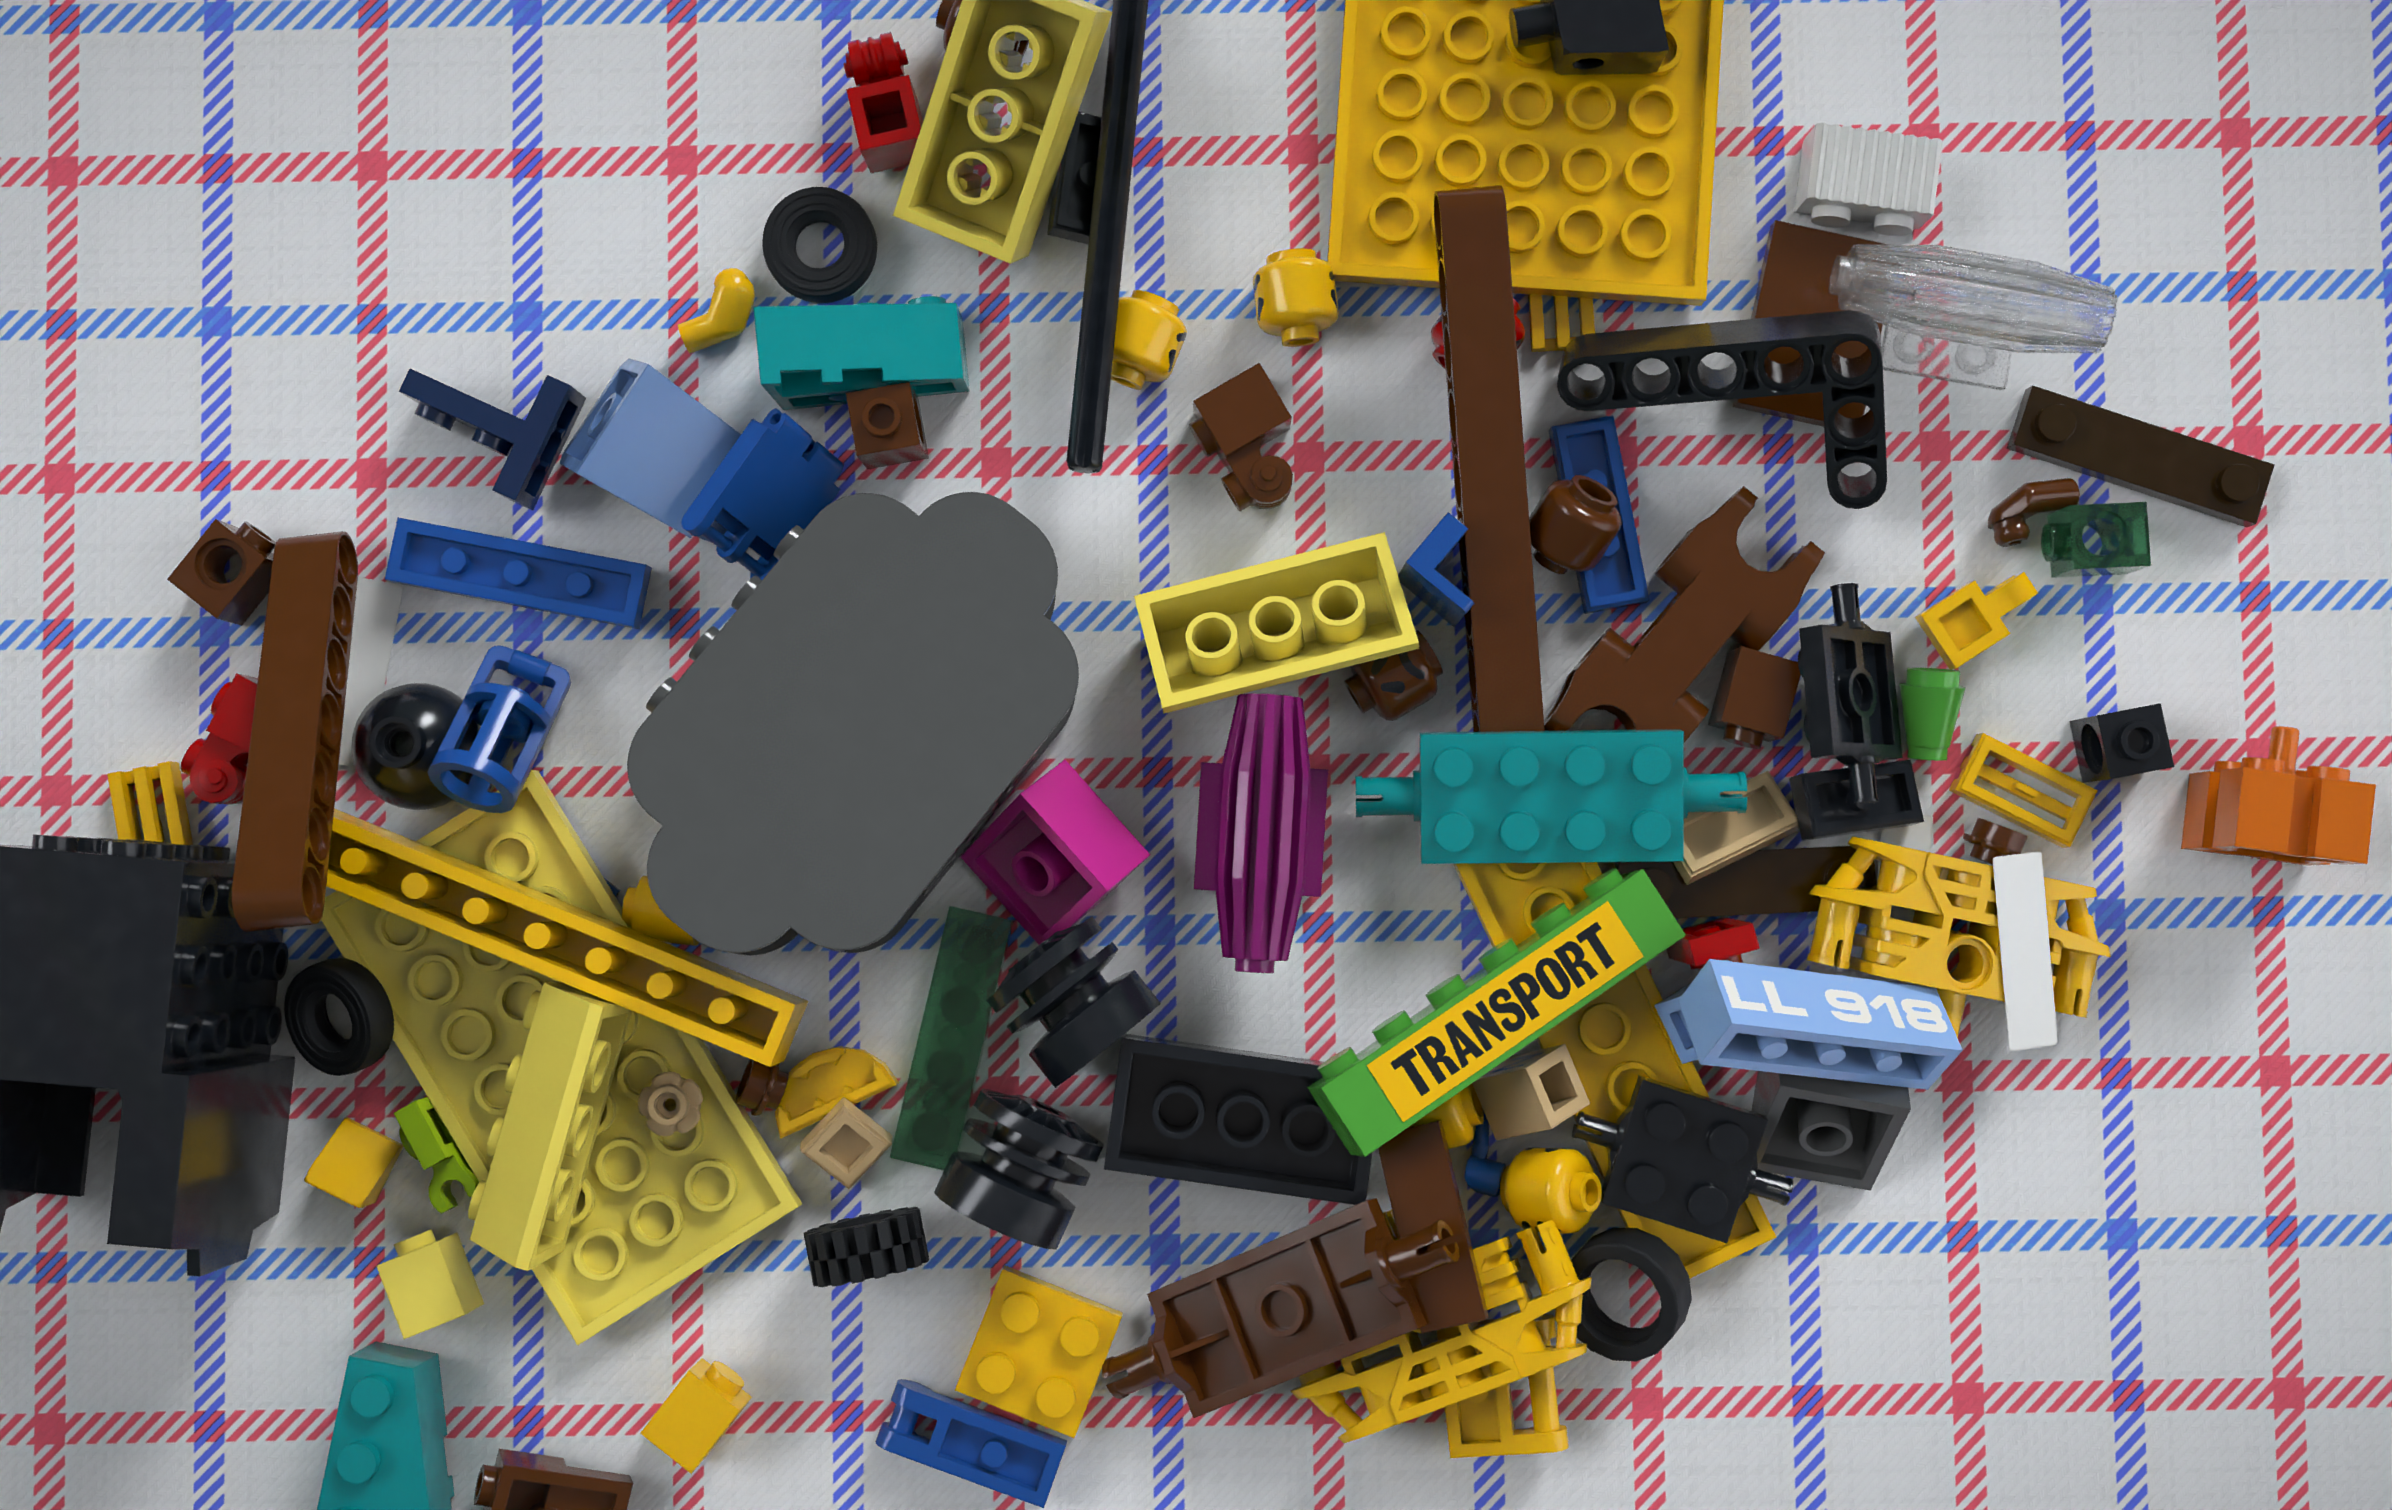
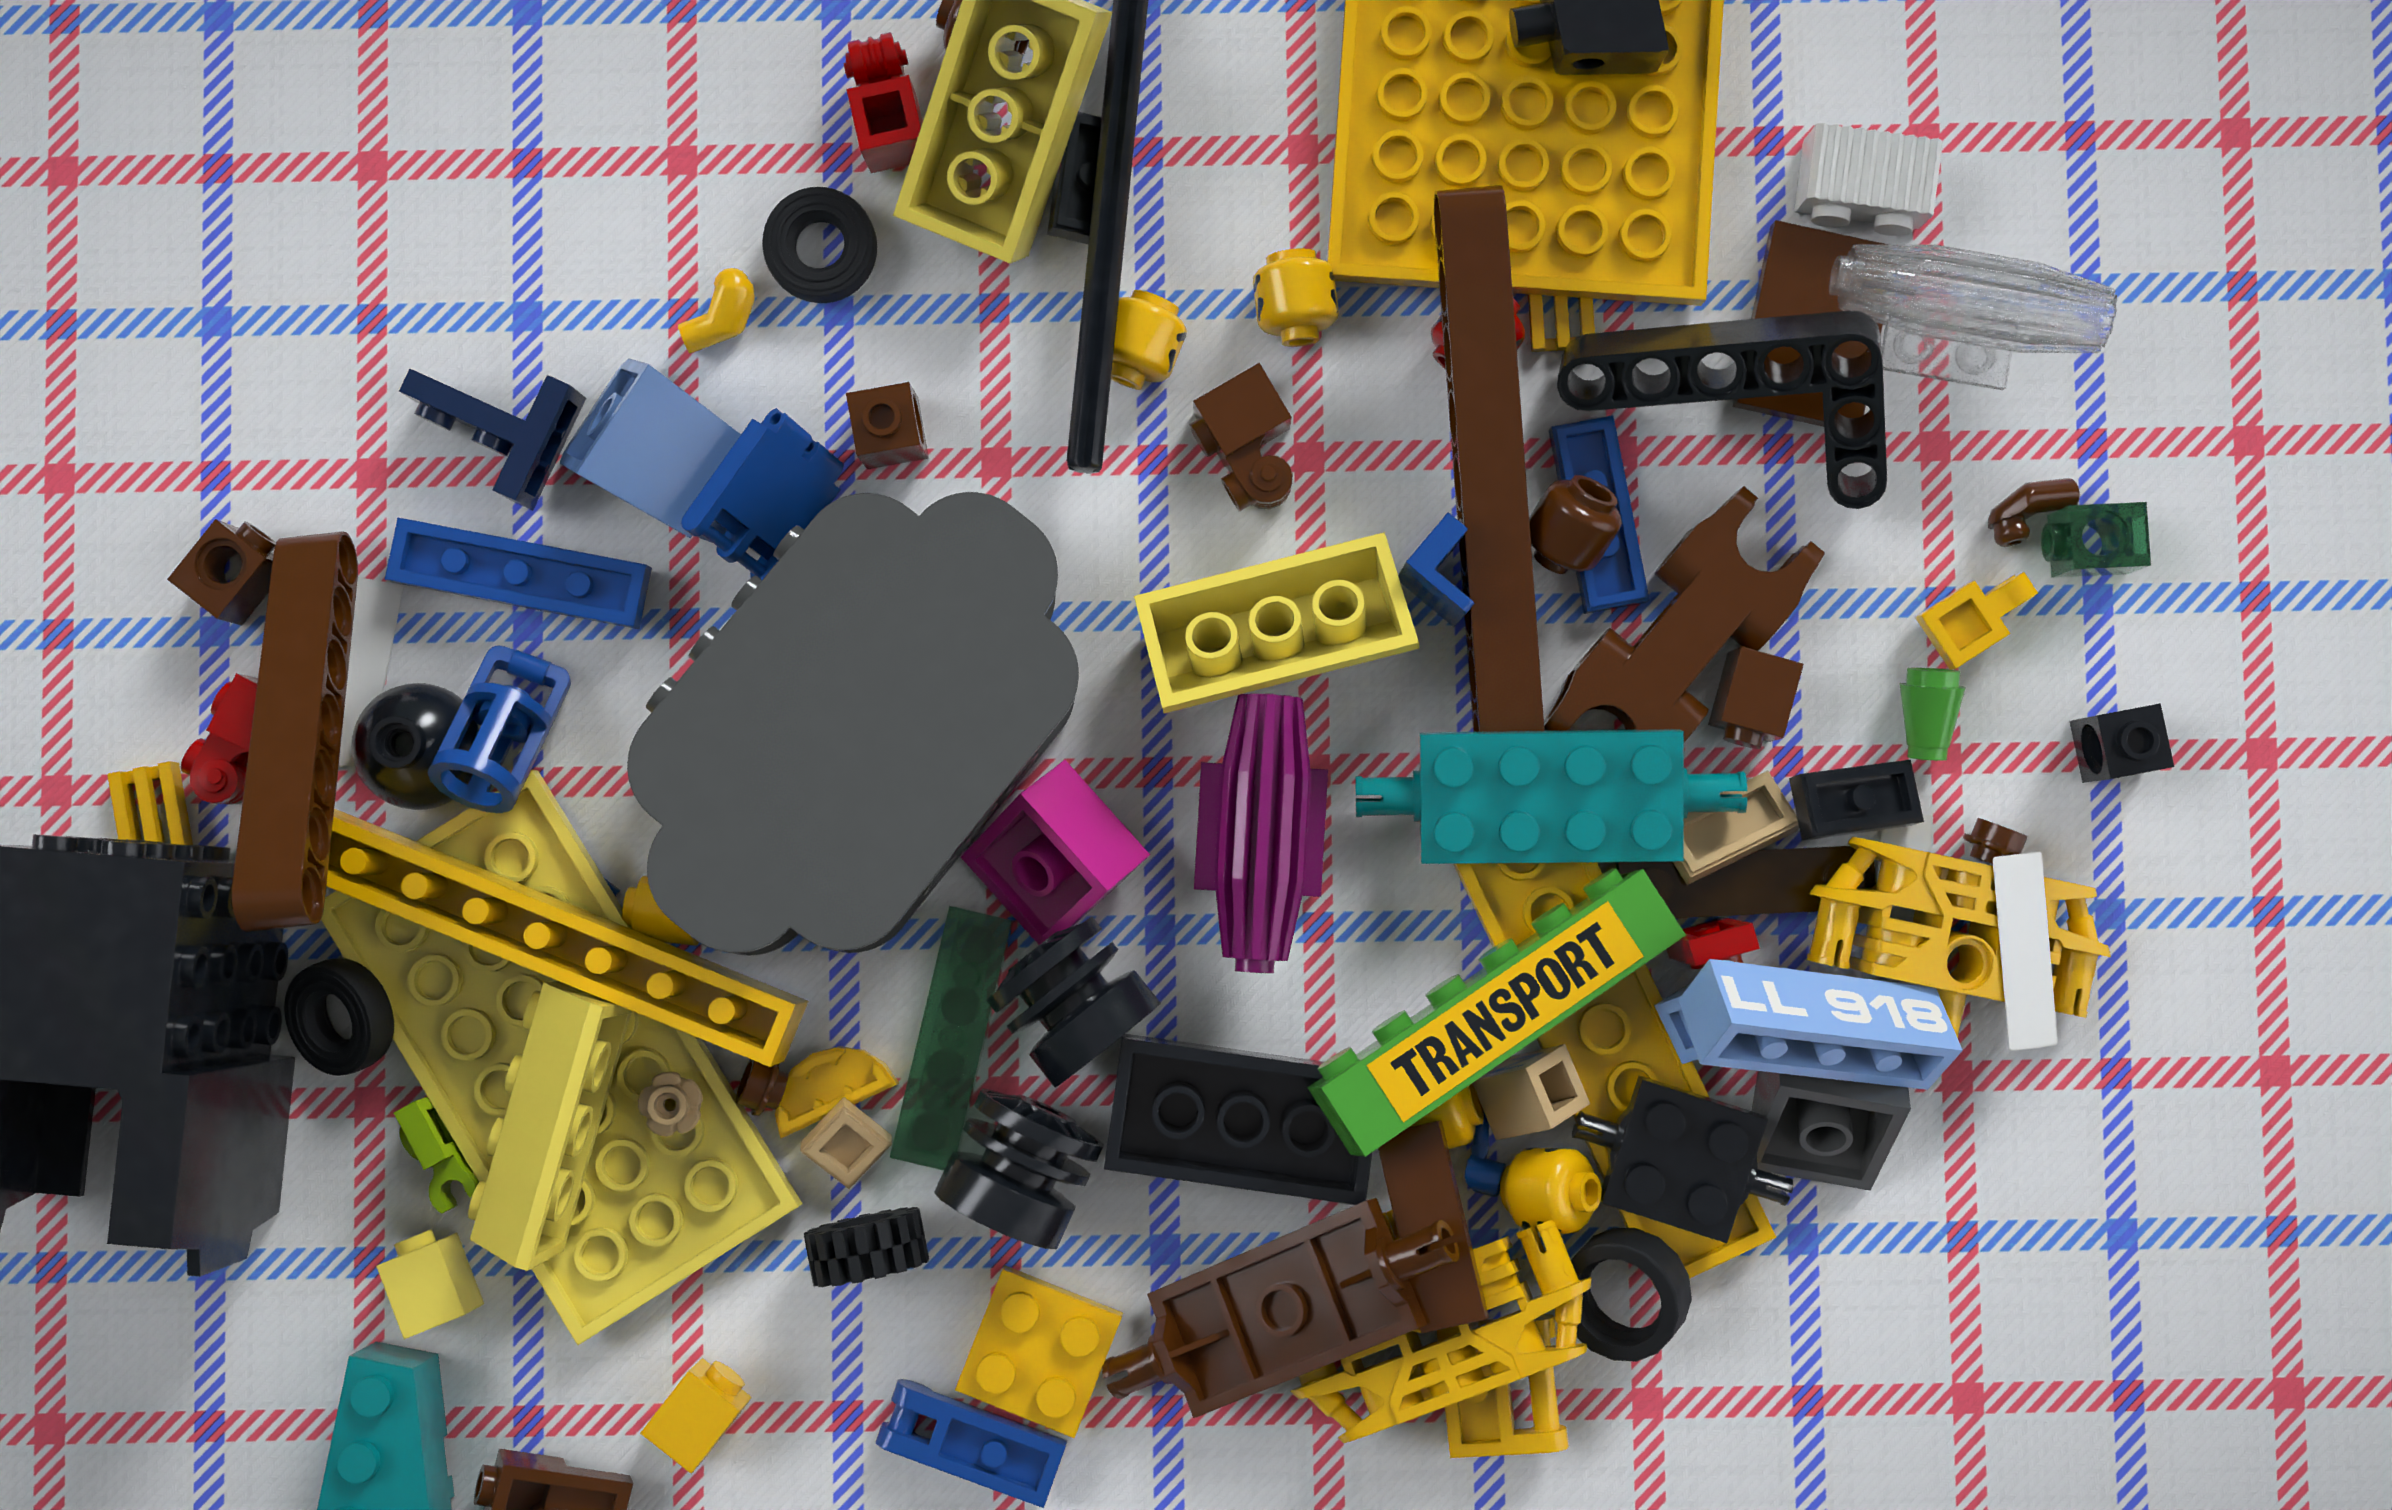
(354, 1164): yellow slope -> none
(829, 350): teal wedge -> none
(1396, 682): reddish brown head -> none
(1850, 693): black plate -> none
(1974, 766): yellow tile -> none
(2140, 456): dark brown plate -> none
(2277, 811): orange brick -> none

